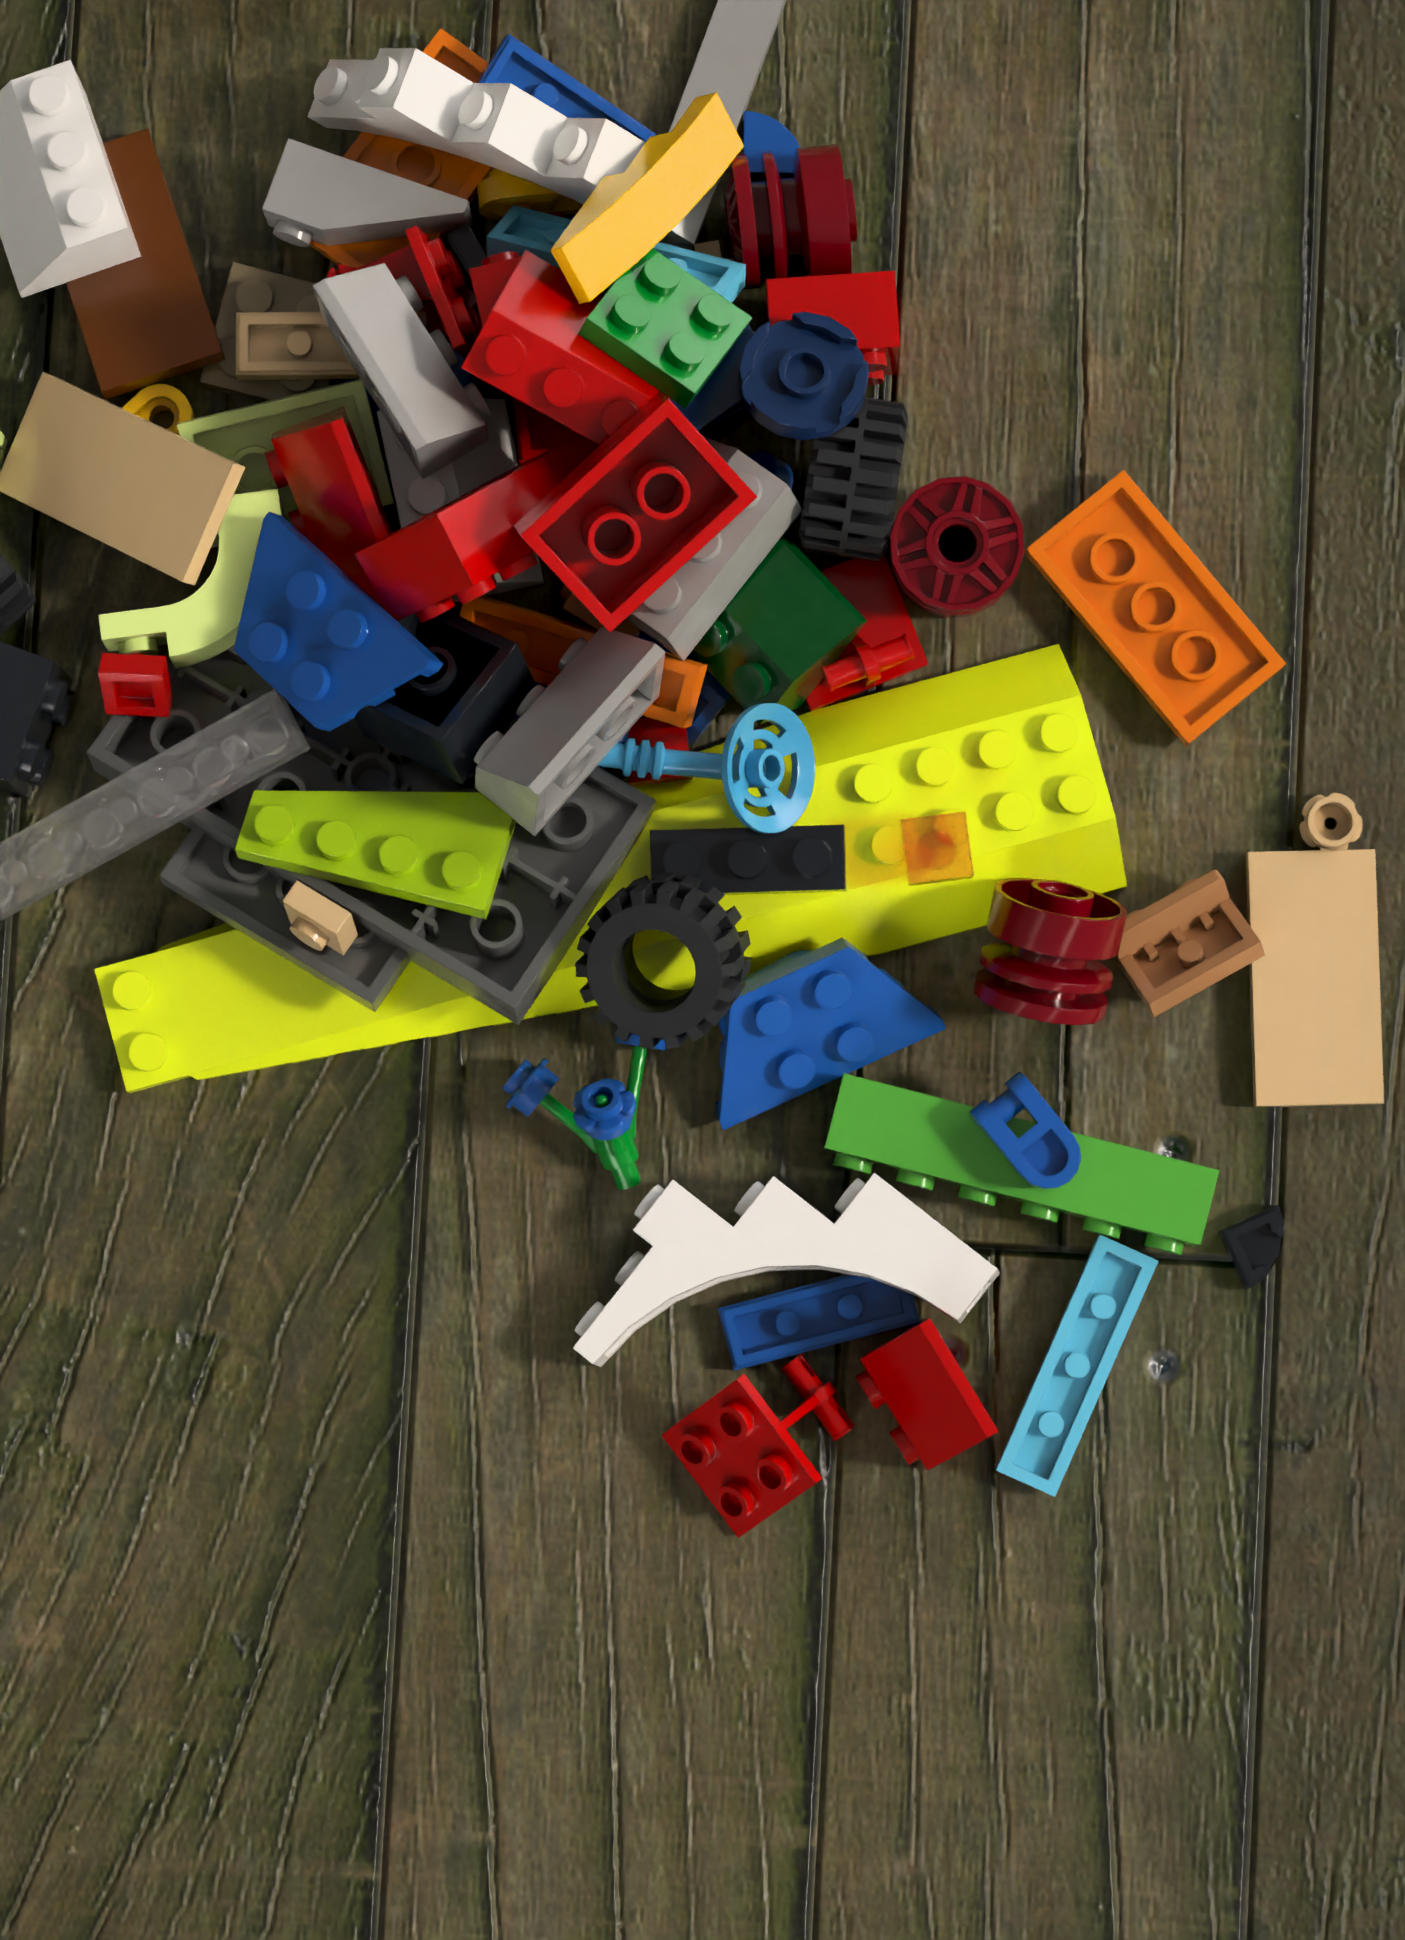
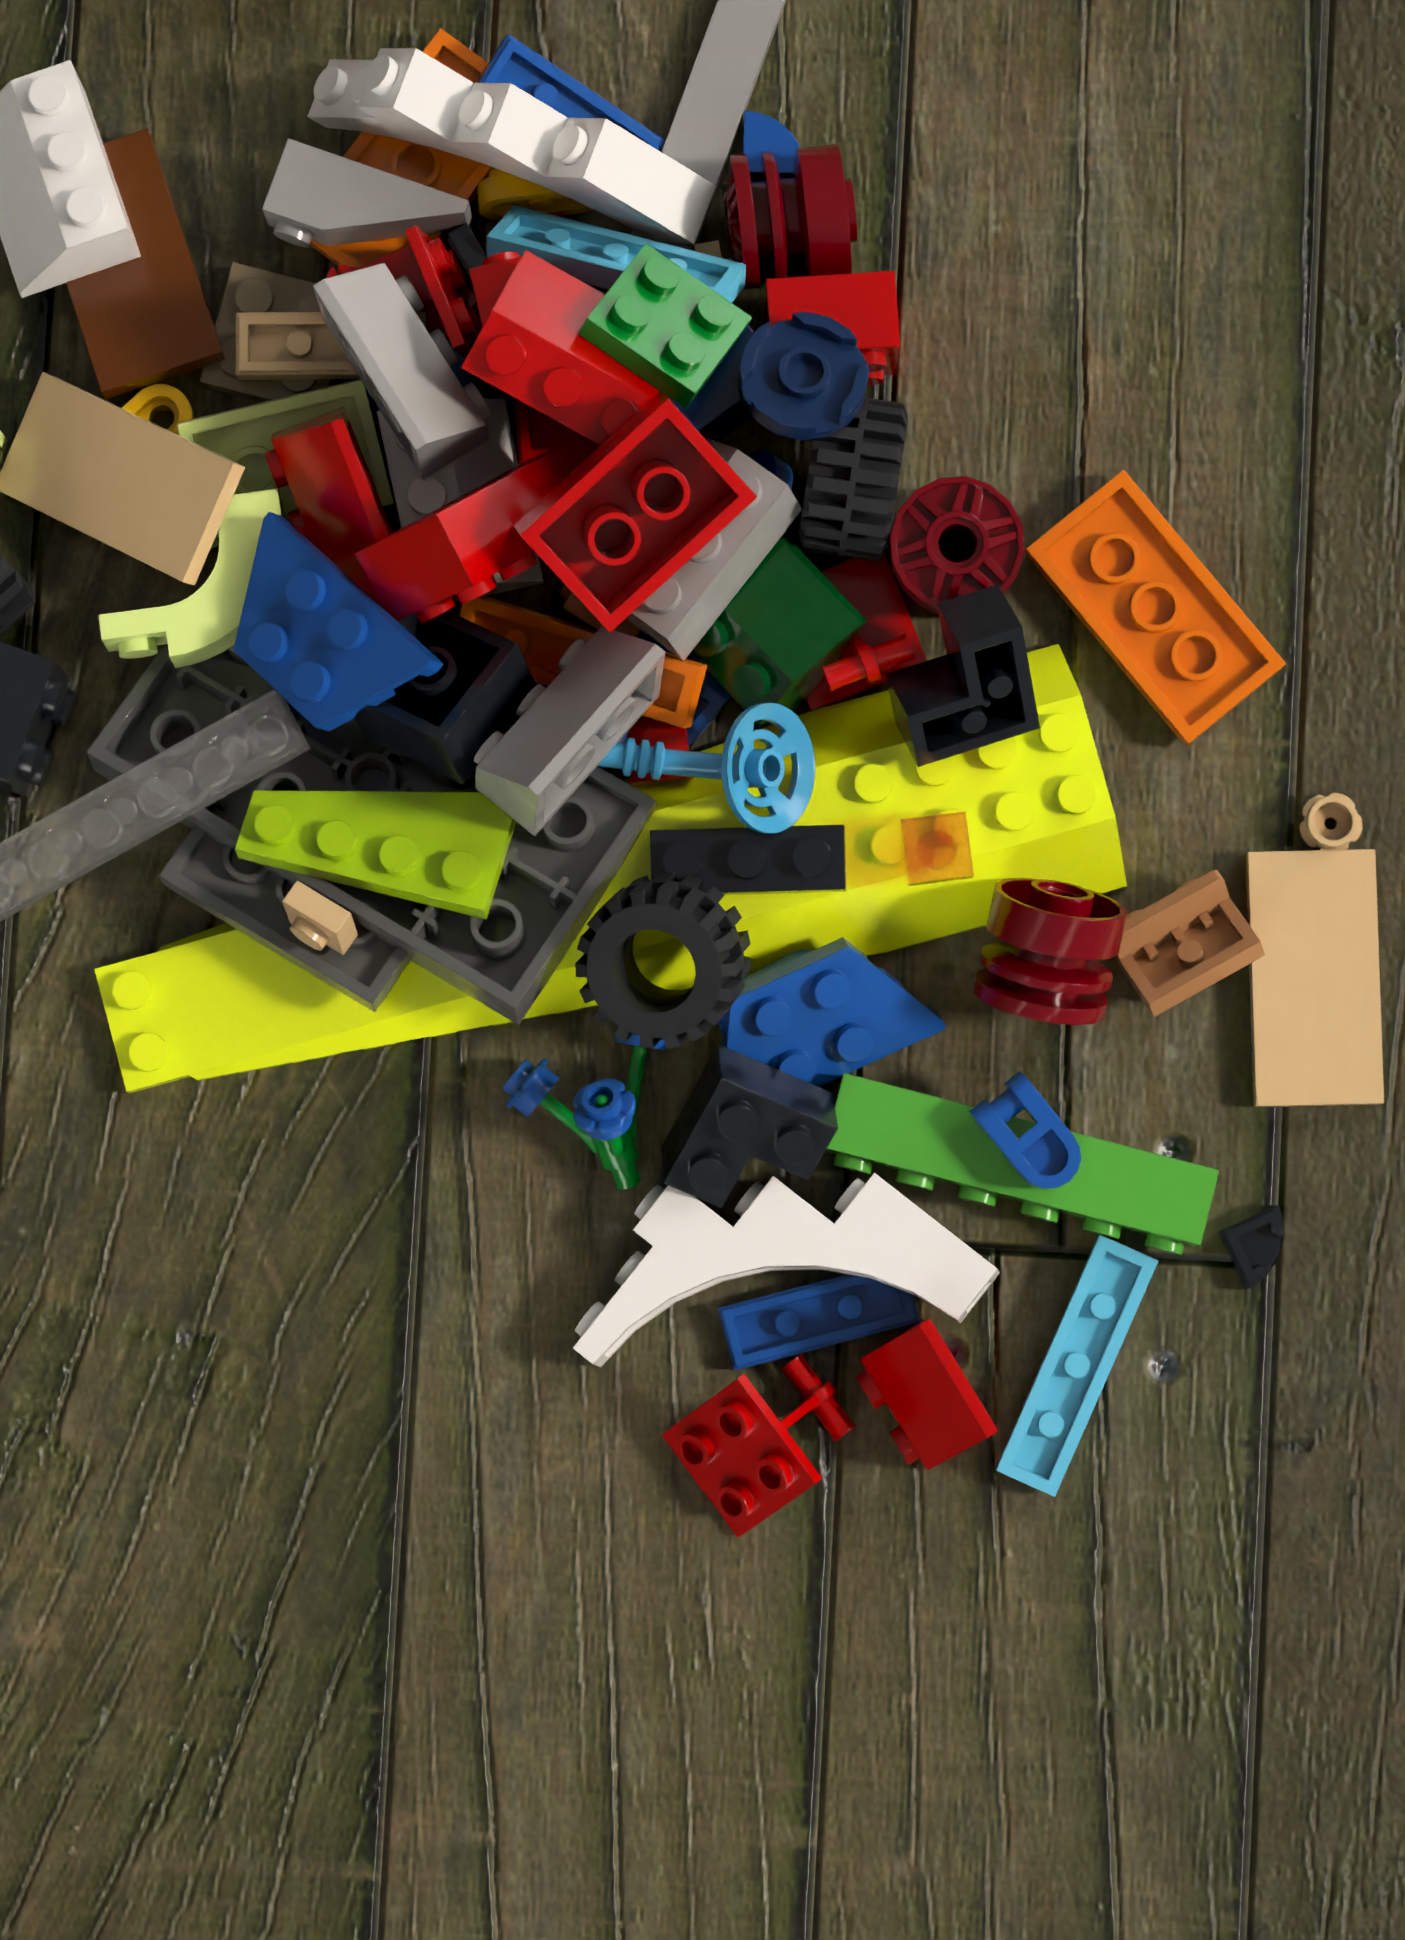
(135, 684): red plate -> none
(645, 202): yellow slope -> none
(740, 1113): none -> black brick
(975, 690): none -> black brick

